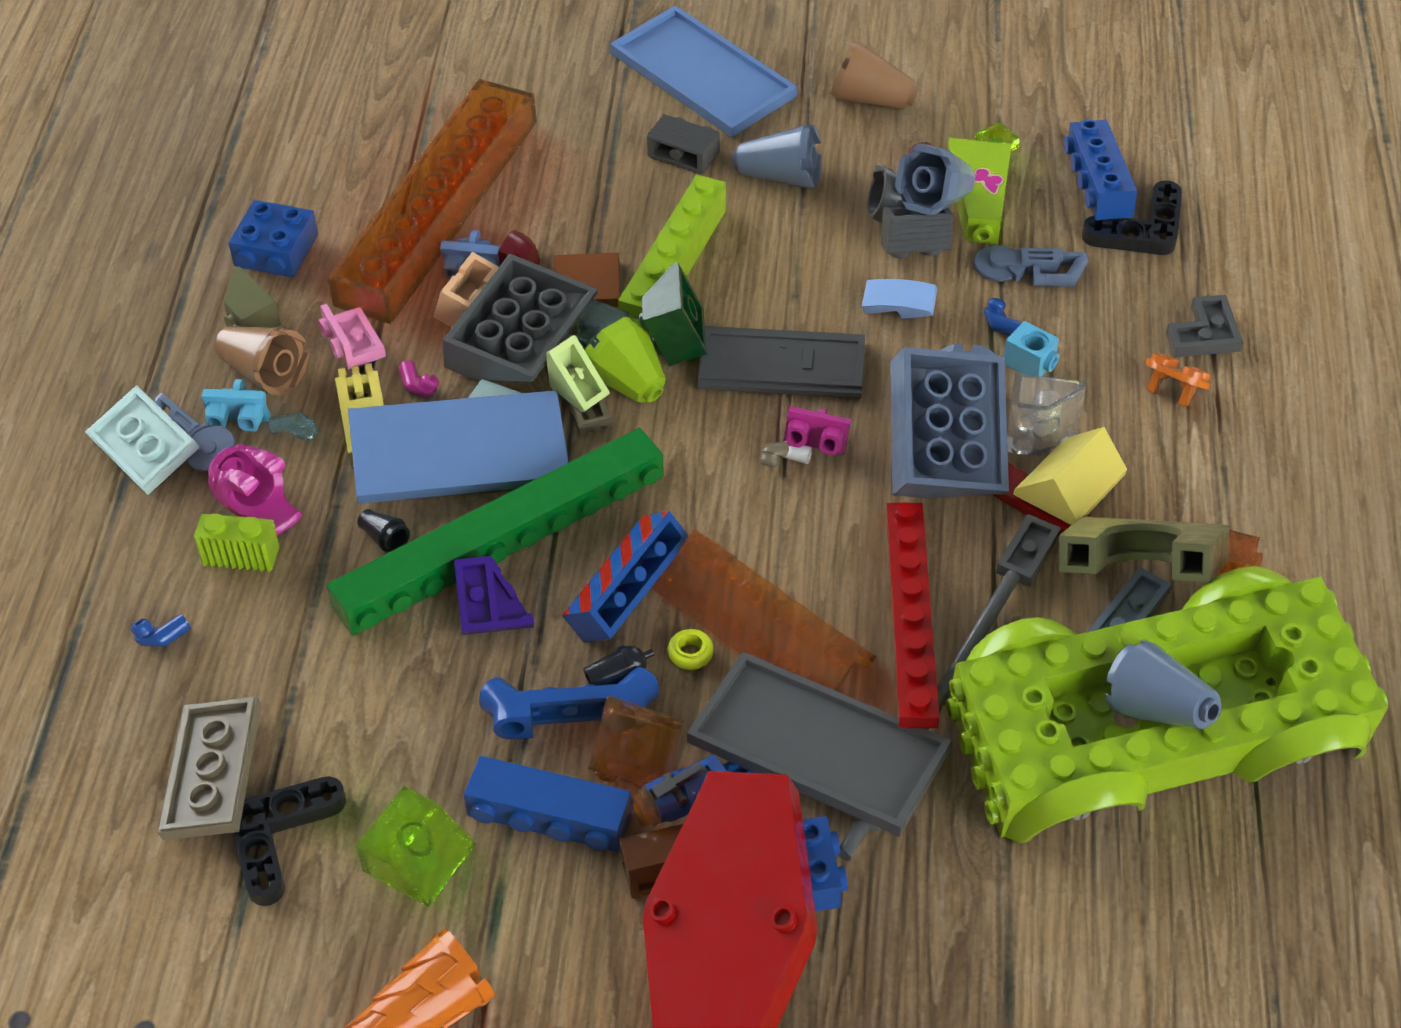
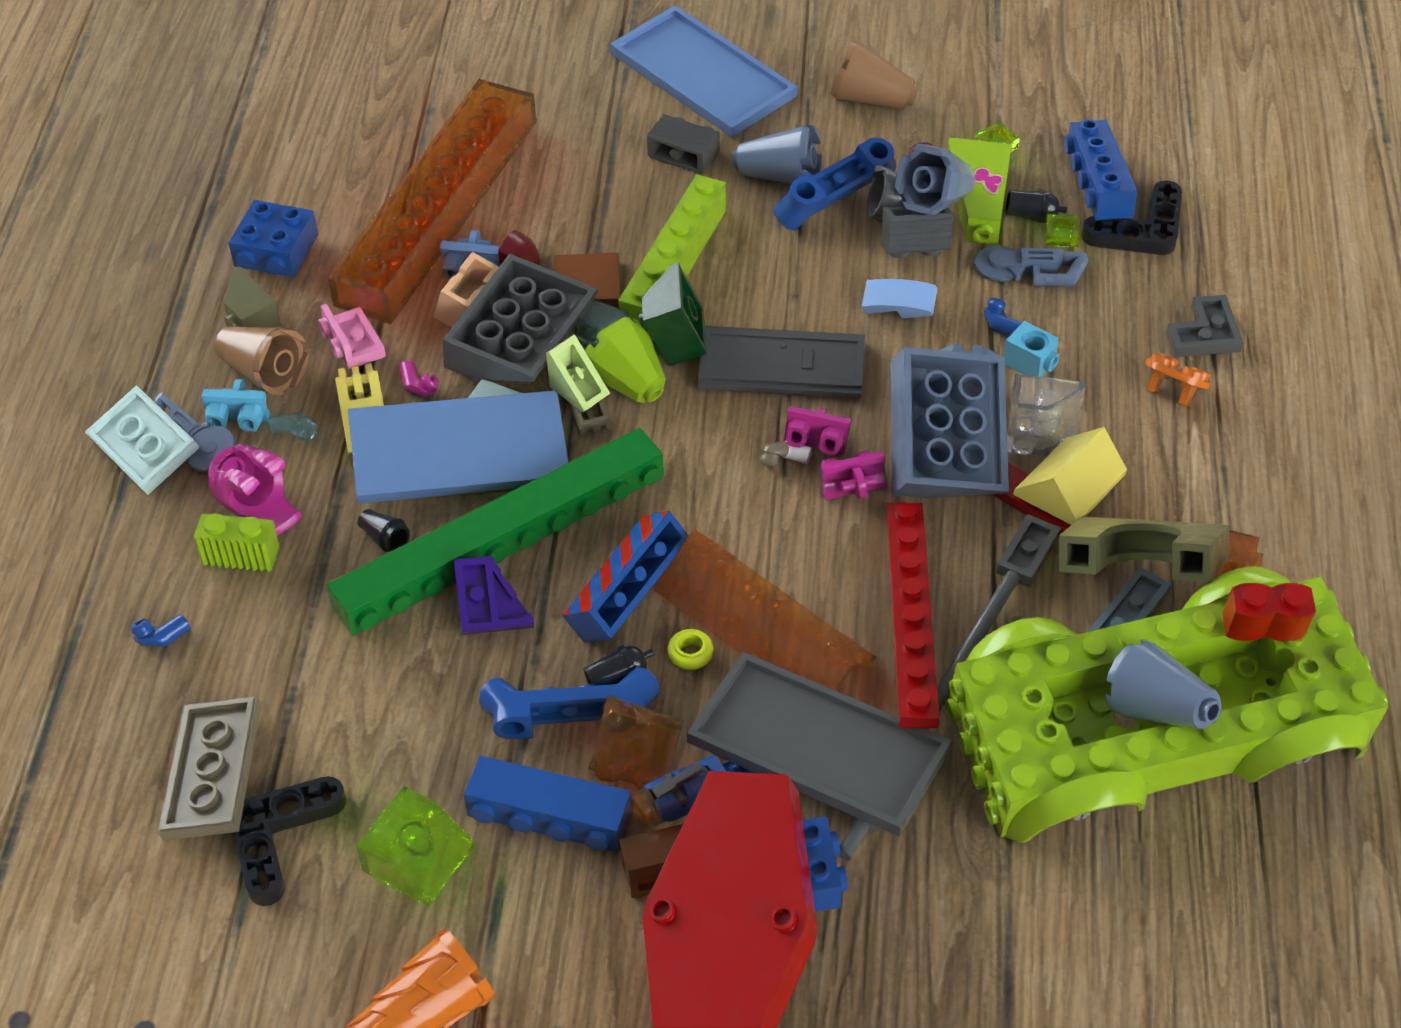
(816, 192): none -> blue plate
(853, 475): none -> dark pink hips
(1032, 205): none -> black piece
(1062, 230): none -> clear neon green plate
(1268, 612): none -> red brick

